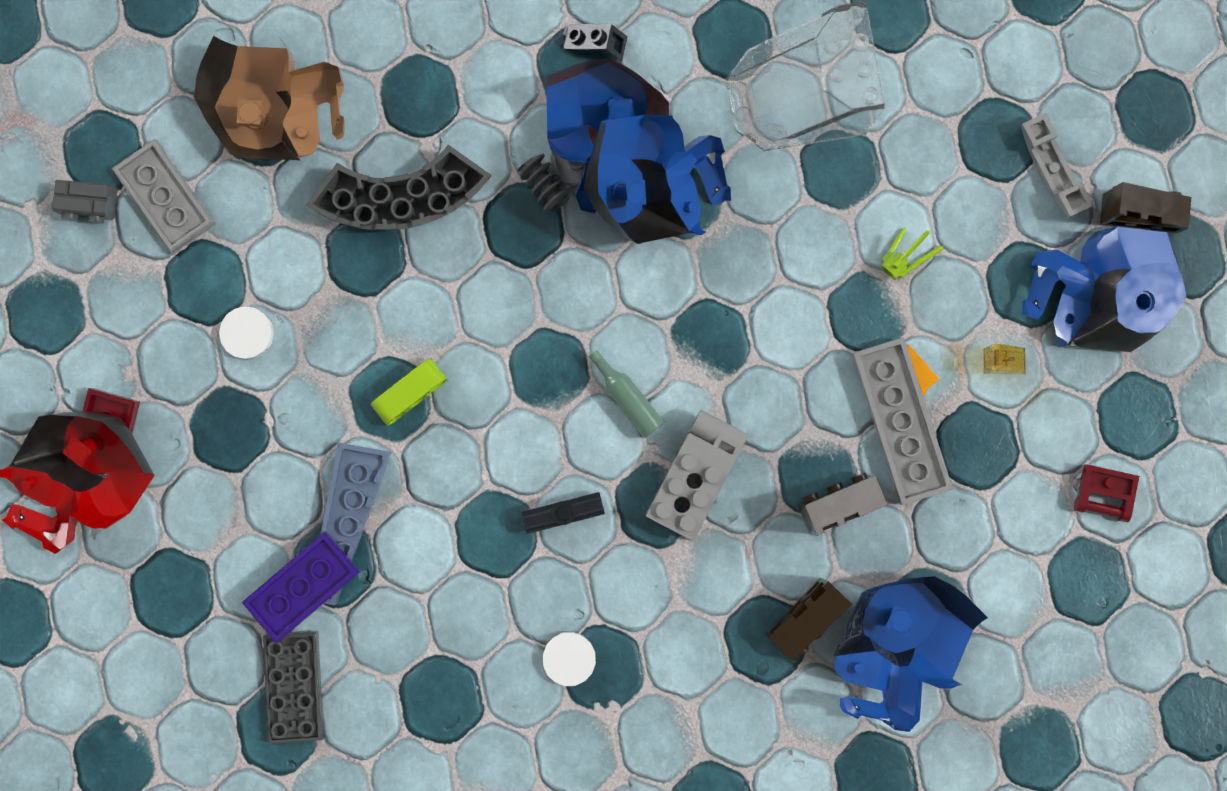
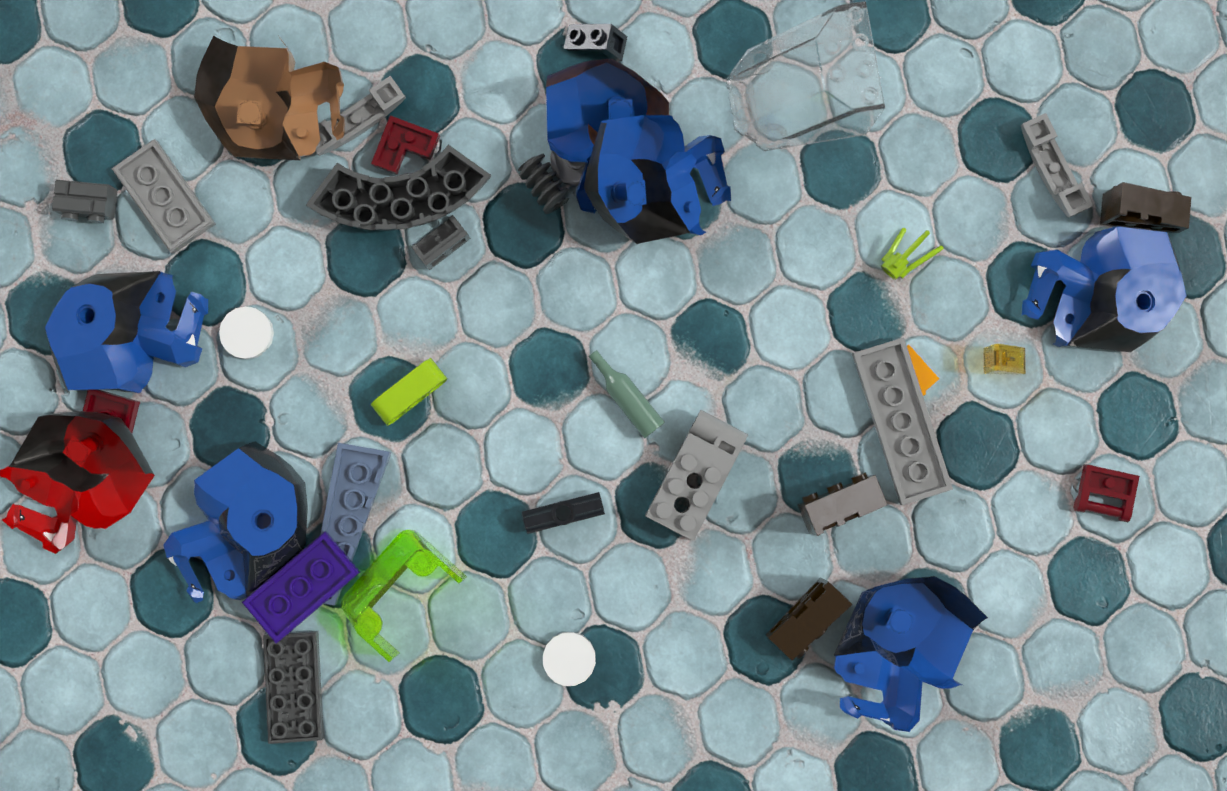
(116, 325): none -> blue piece
(253, 526): none -> blue piece
(362, 115): none -> light grey slope
(402, 137): none -> dark red plate
(404, 552): none -> clear neon green windscreen
(441, 242): none -> dark grey hinge

